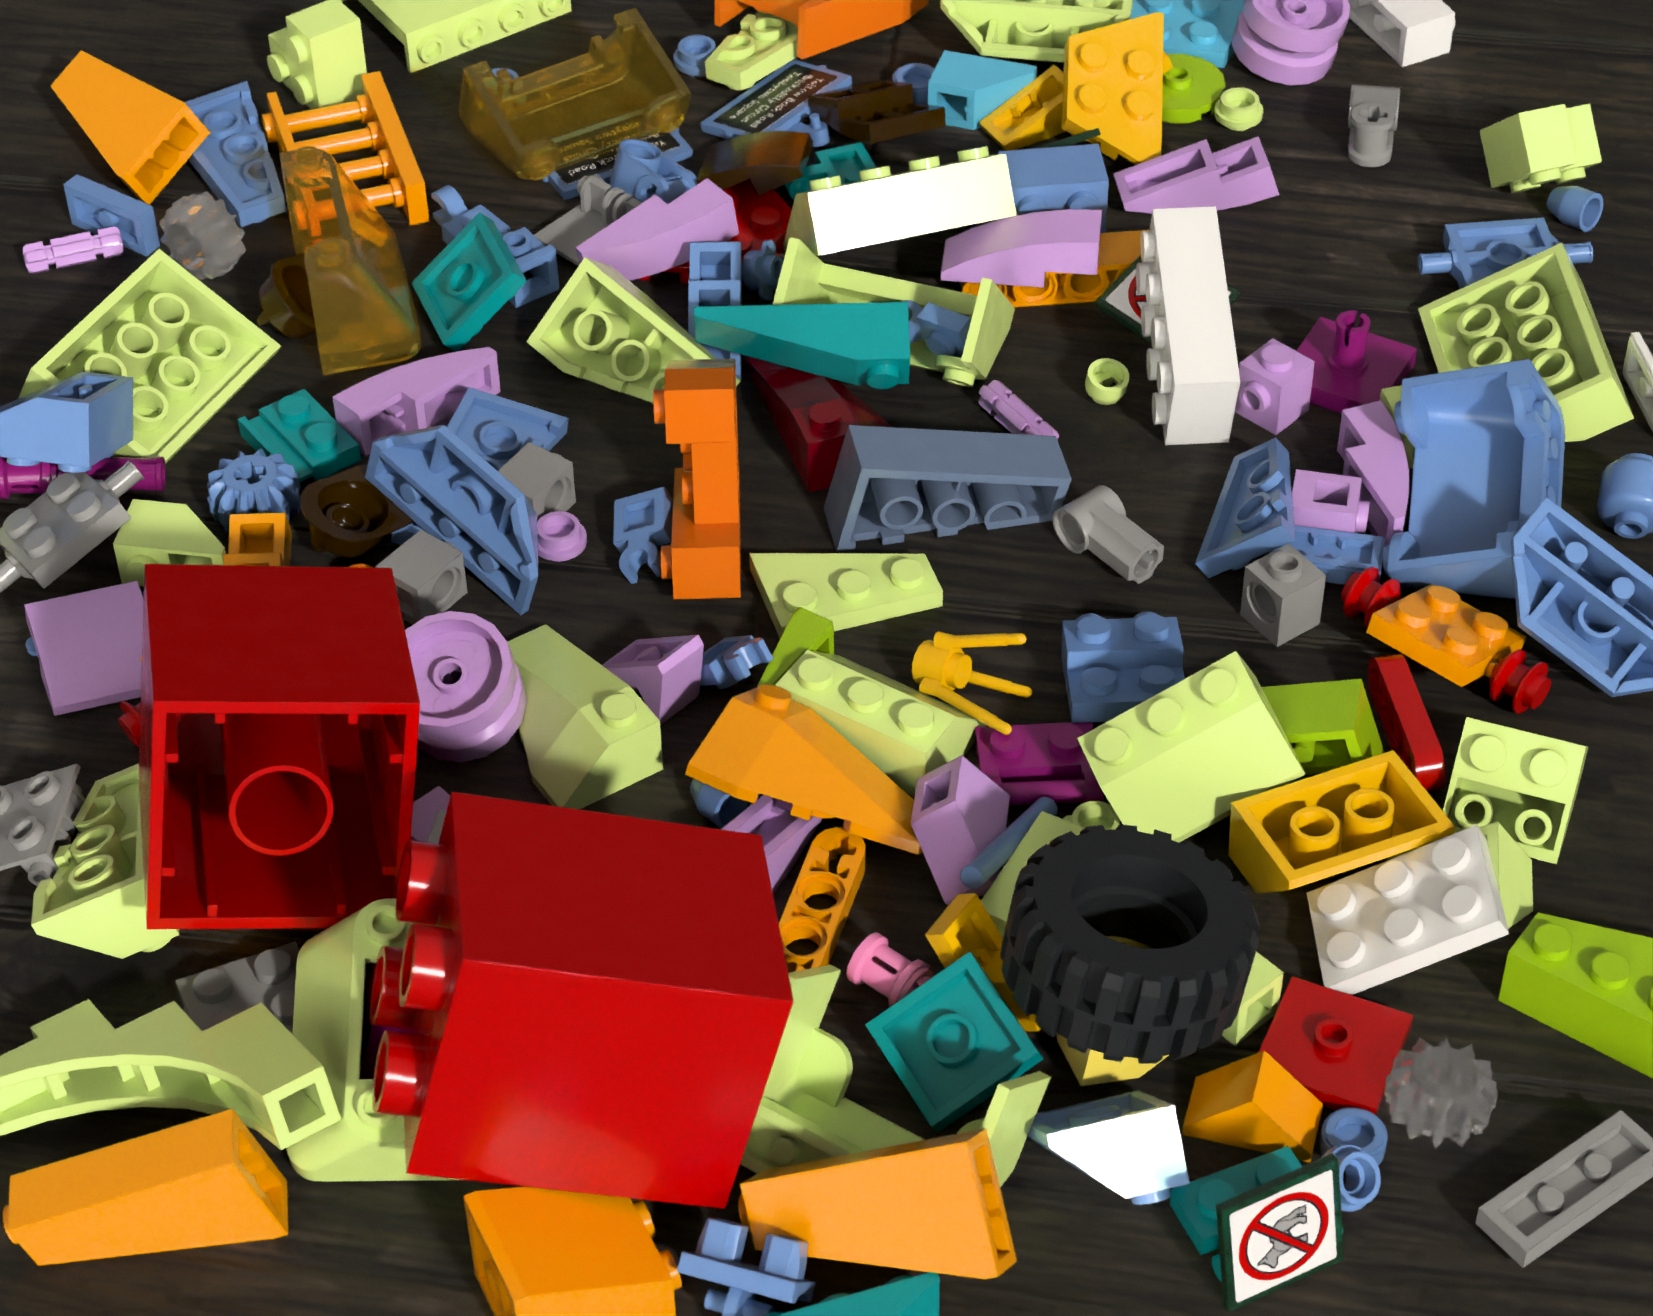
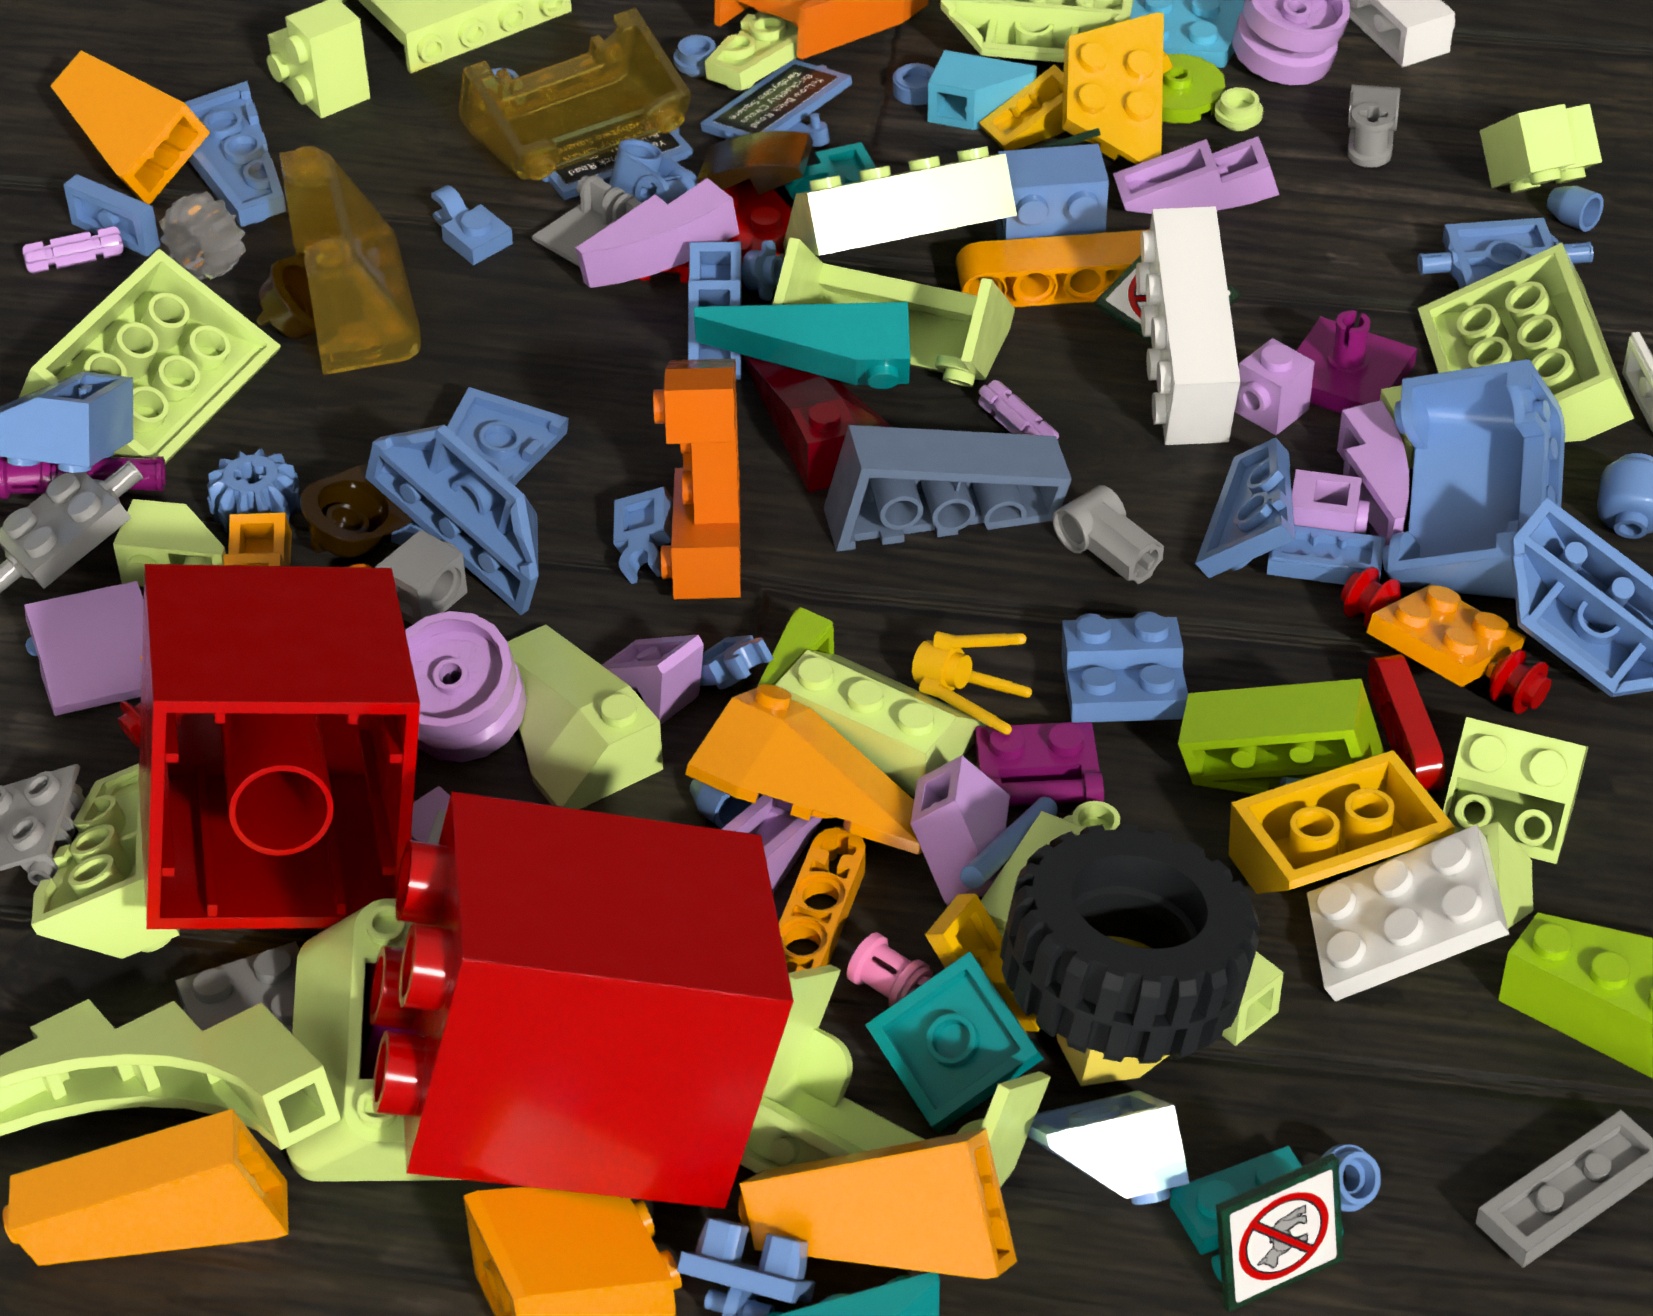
(303, 435): teal plate -> none
(382, 134): light orange fence -> none
(414, 395): lavender slope -> none
(468, 282): teal plate -> none
(535, 258): medium blue brick -> none
(542, 478): light grey brick -> none
(560, 536): lavender plate -> none
(612, 333): yellowish green wedge -> none
(845, 586): yellowish green wing -> none
(876, 111): dark brown slope -> none
(939, 327): medium blue plate -> none
(1025, 248): lavender slope -> none
(1101, 376): yellowish green hinge -> none
(1192, 751): yellowish green slope -> none
(1254, 1108): light orange slope -> none
(1282, 595): light grey brick -> none
(1336, 1044): red plate -> none
(1355, 1128): medium blue tile -> none
(1440, 1092): clear gear -> none

